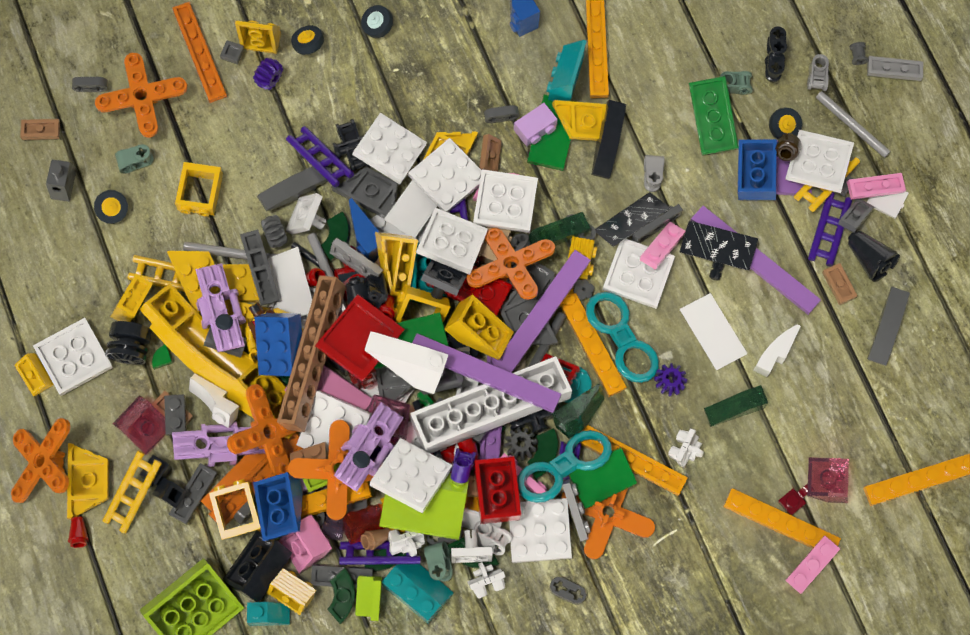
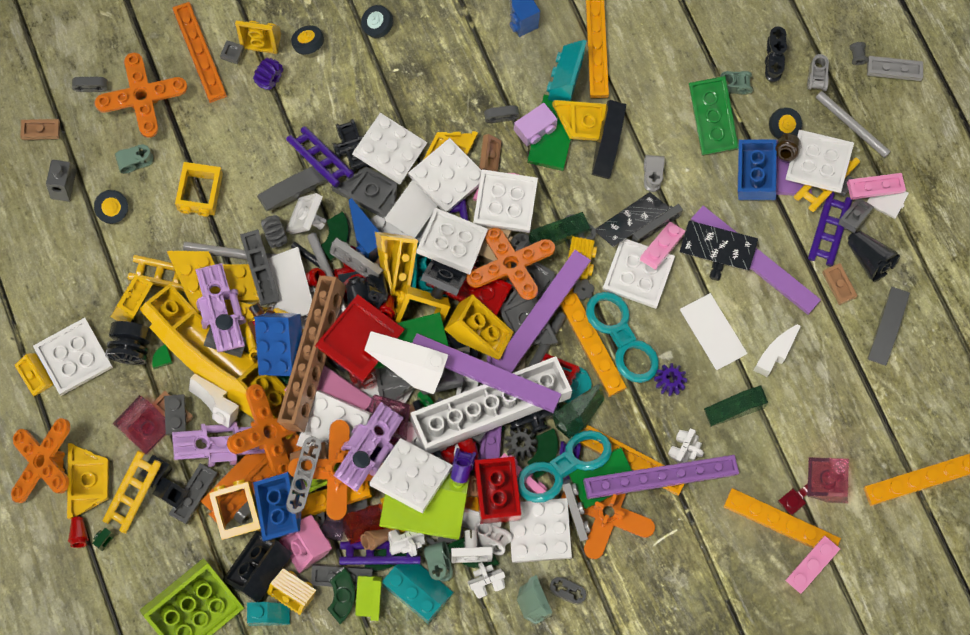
(102, 538): none -> dark green plate
(302, 474): none -> light grey beam
(533, 601): none -> sand green slope
(660, 476): none -> medium lavender tile

